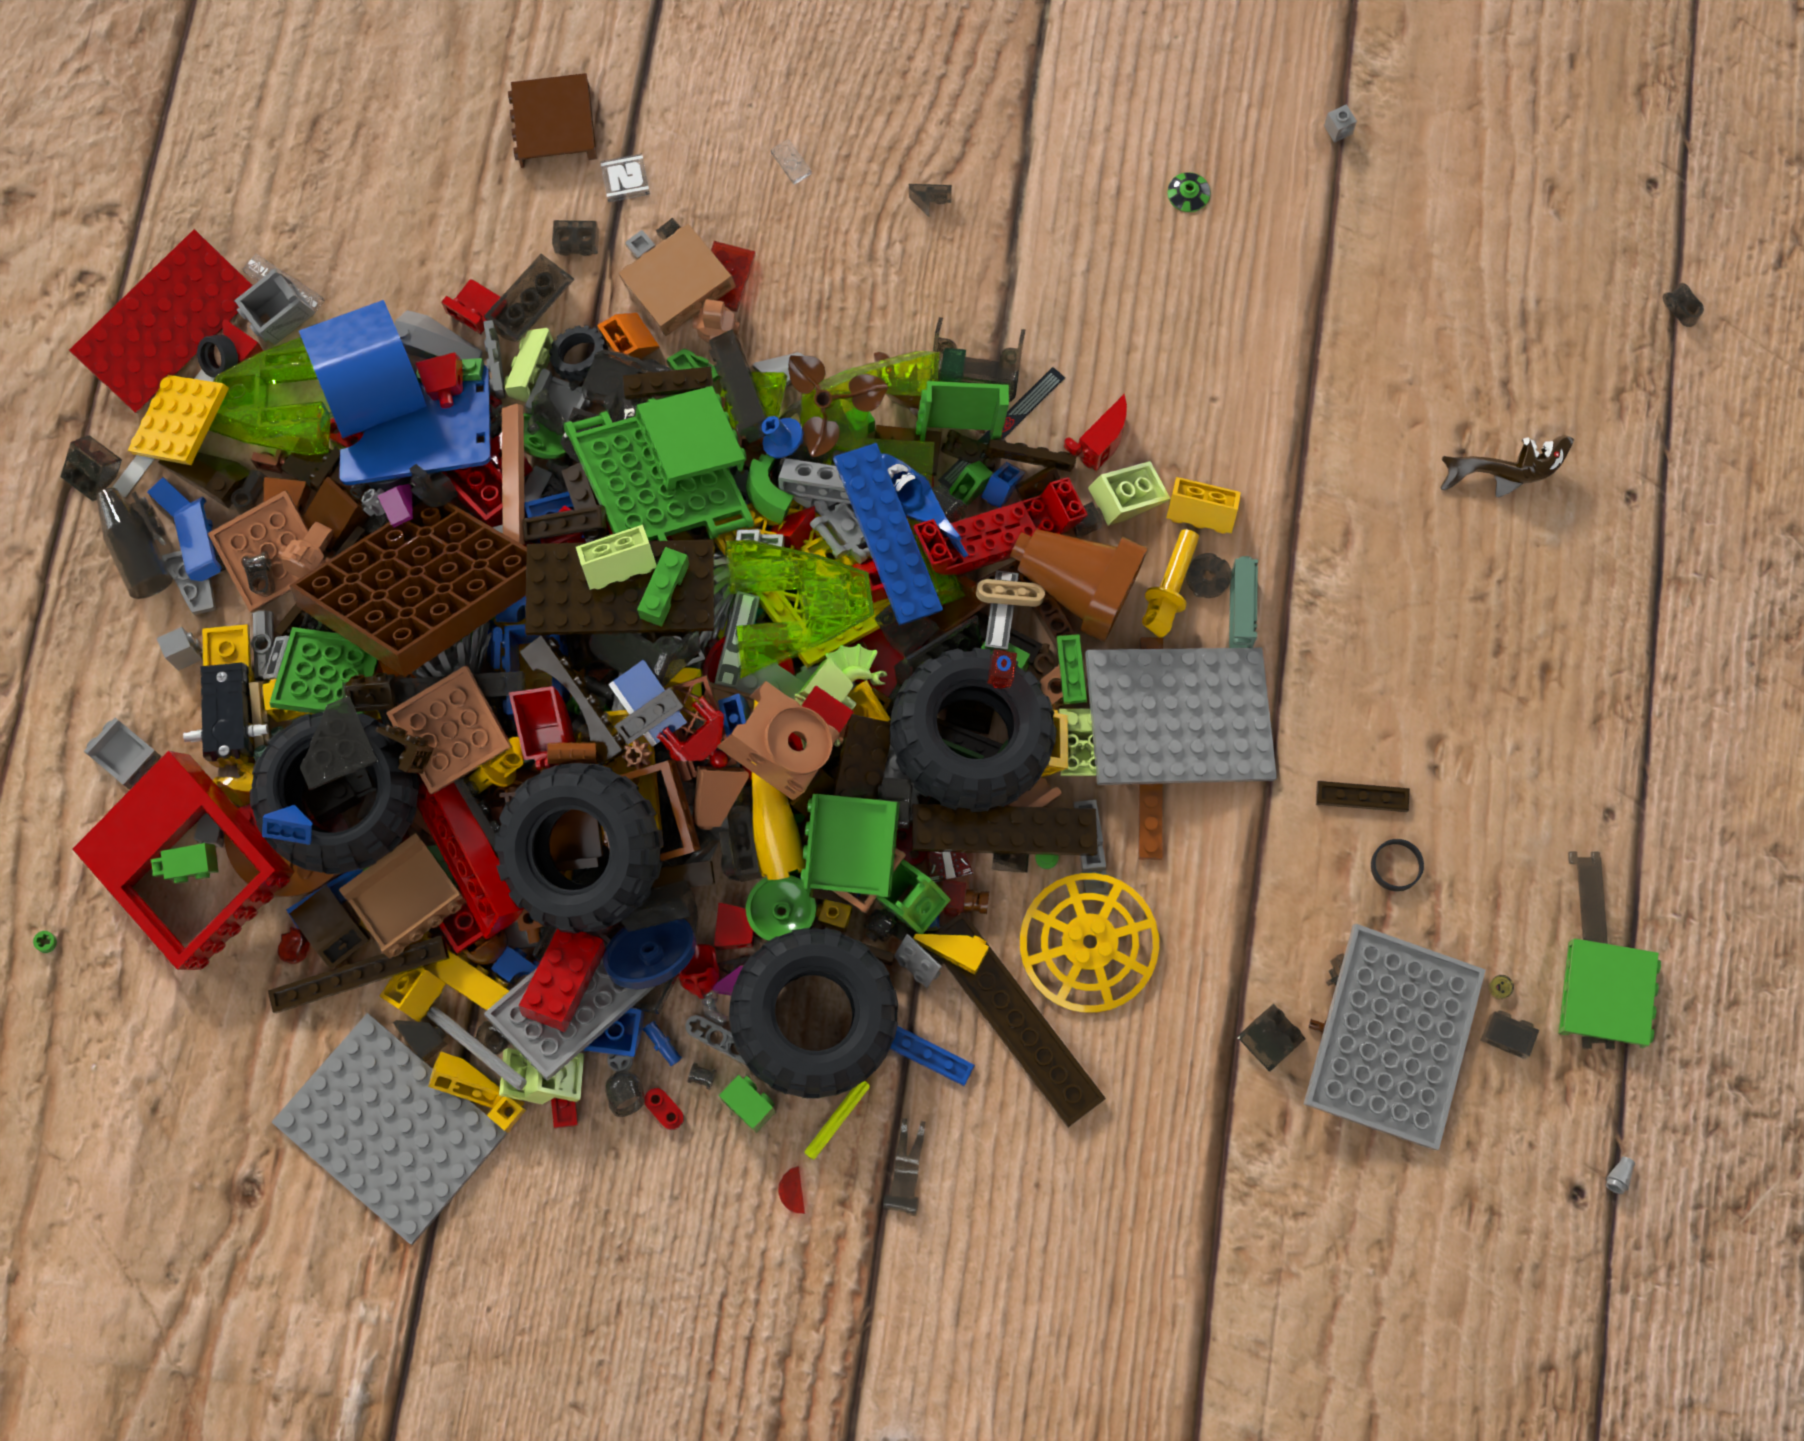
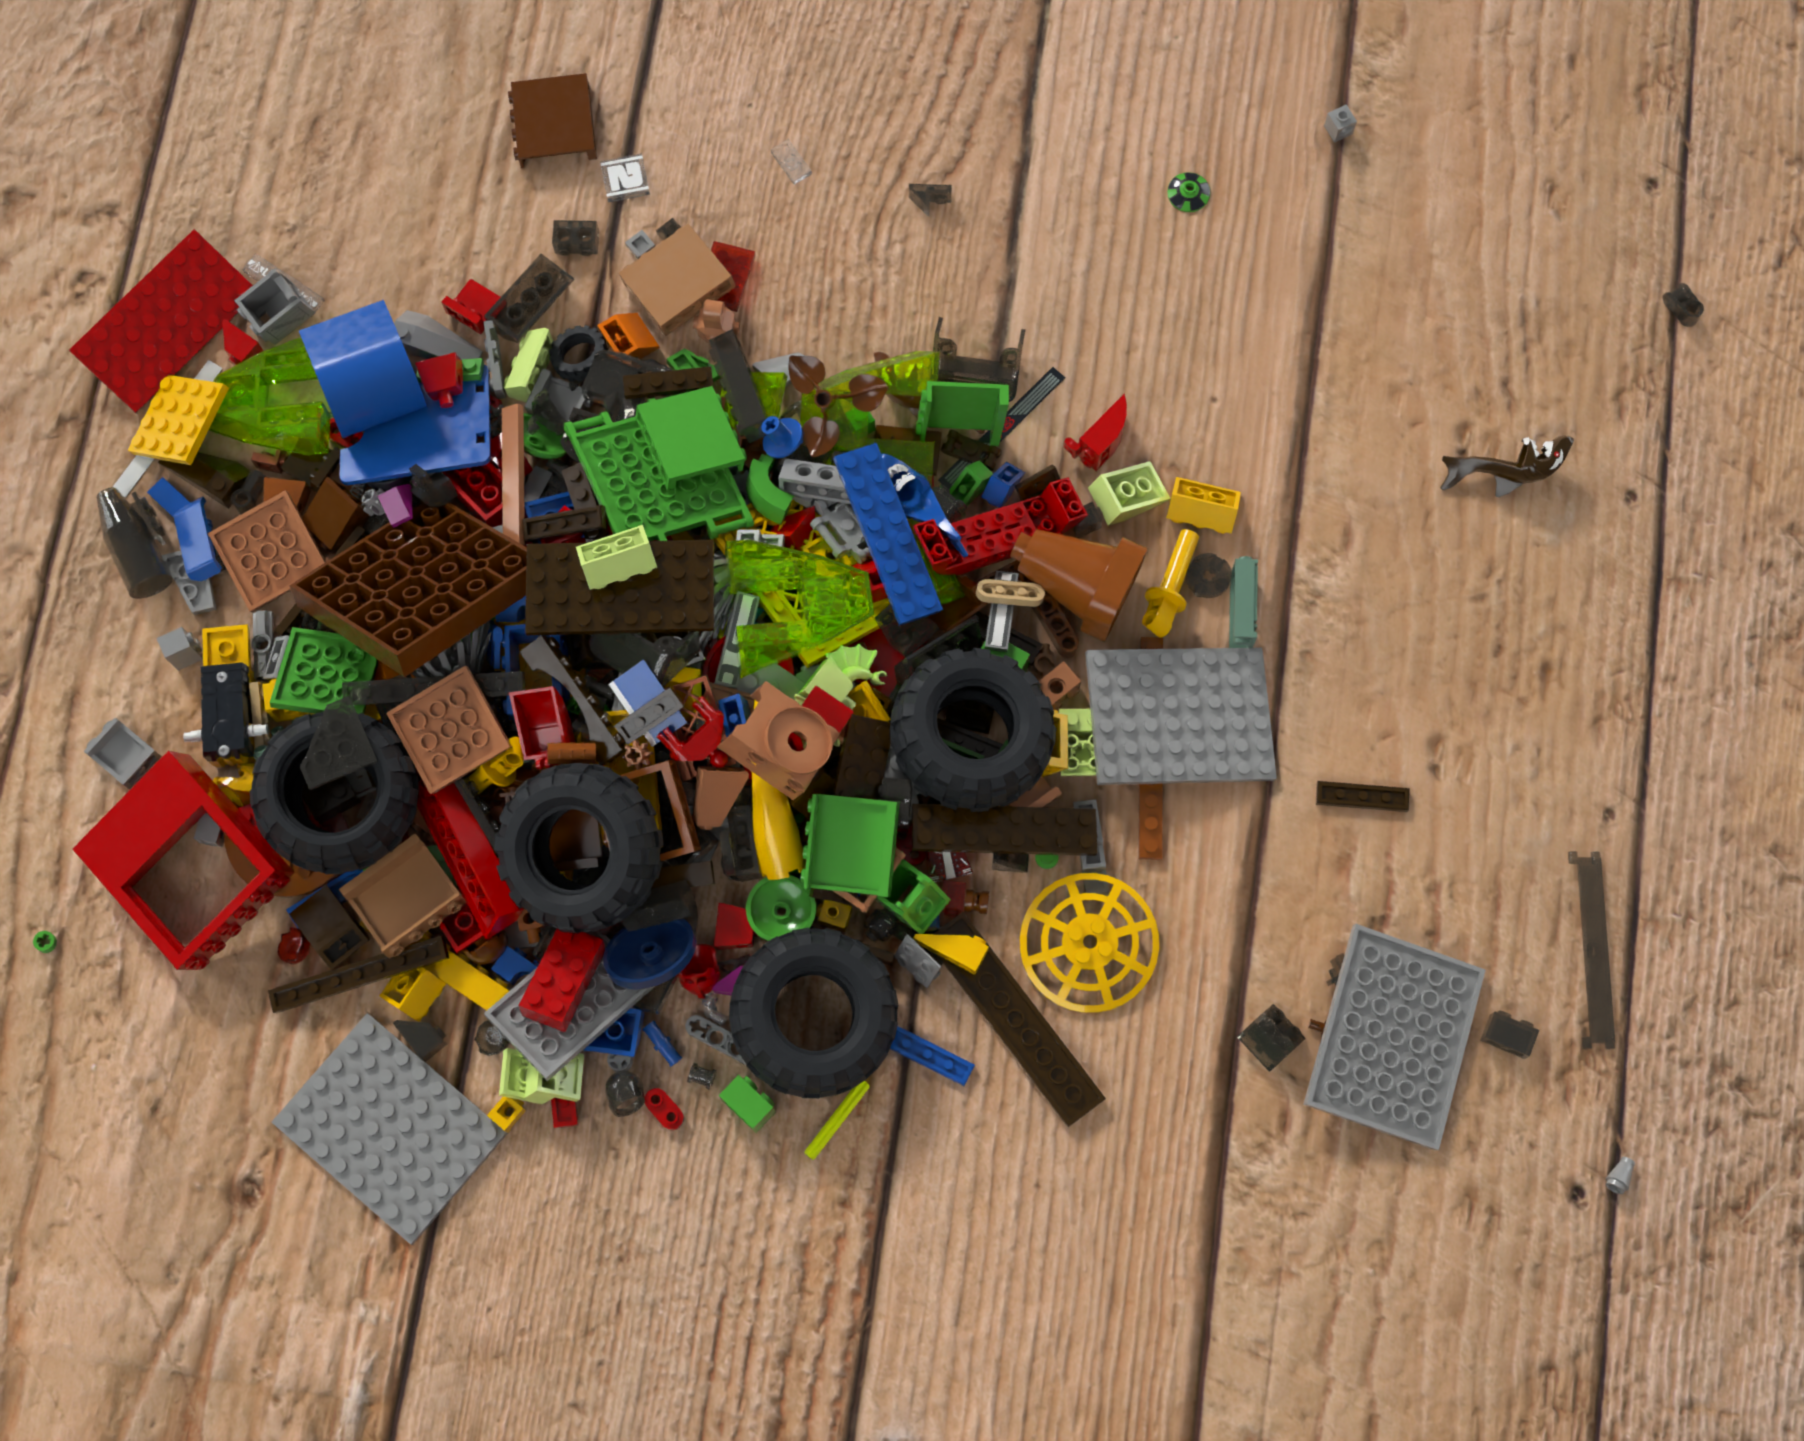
(90, 466): clear smoke slope -> none
(186, 862): bright green brick -> none
(206, 354): black tyre -> none
(259, 569): clear smoke piece -> none
(287, 825): blue slope -> none
(306, 555): nougat piece -> none
(371, 692): dark brown bracket -> none
(417, 753): dark brown bracket -> none
(462, 1080): yellow slope -> none
(476, 1048): light grey axle -> none
(658, 594): bright green arch -> none
(791, 1191): clear red tile -> none
(905, 1173): clear smoke flag -> none
(953, 365): clear green slope -> none
(1002, 668): clear red brick -> none
(1037, 456): dark brown plate -> none
(1071, 669): bright green plate -> none
(1409, 845): black tyre -> none
(1501, 987): clear smoke tile -> none
(1609, 992): bright green panel -> none

